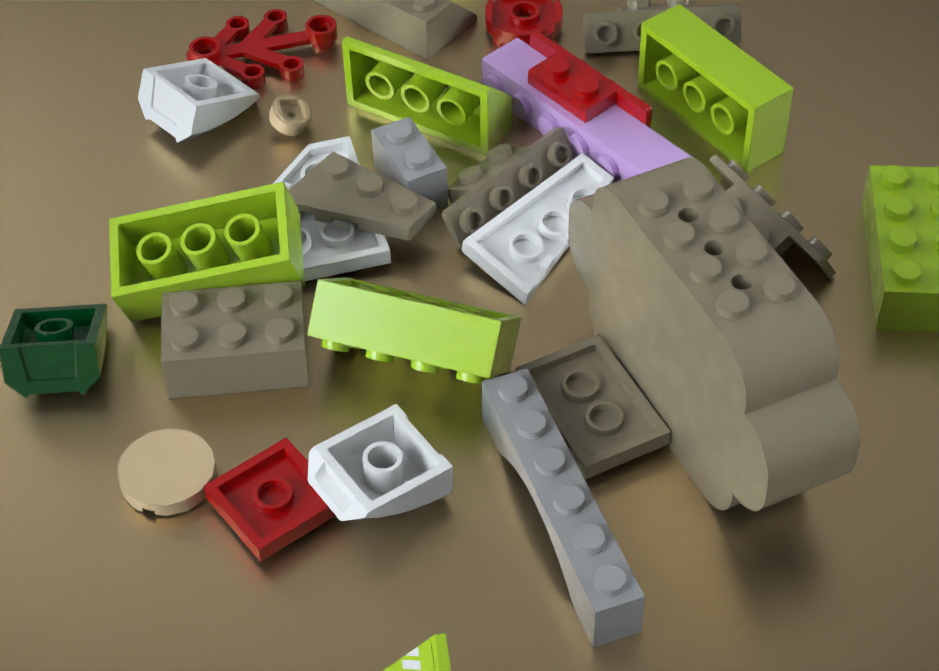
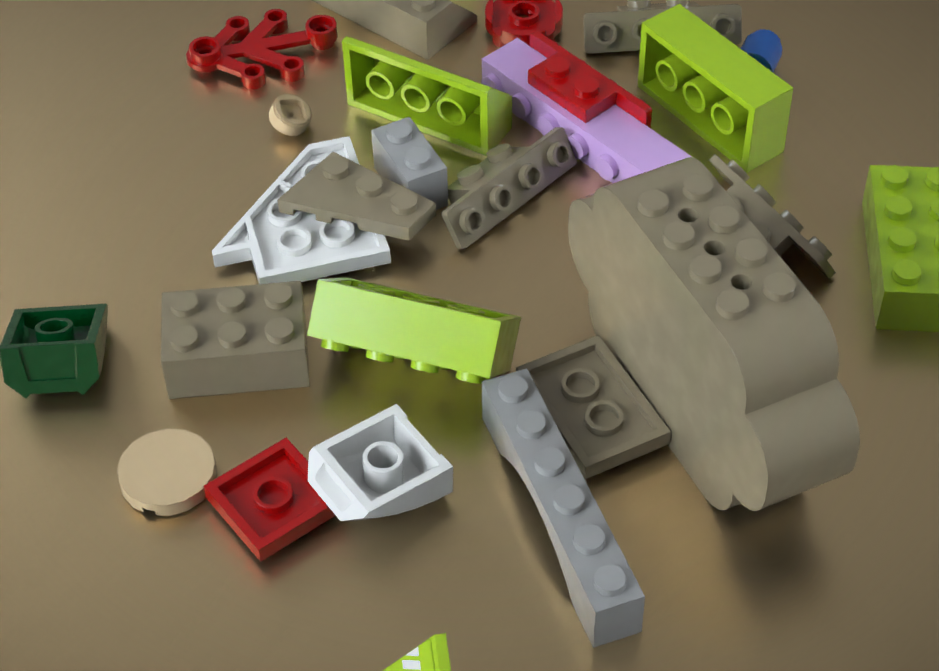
(192, 97): white slope -> none
(204, 245): lime brick -> none
(532, 233): white wing -> none
(764, 47): none -> blue brick

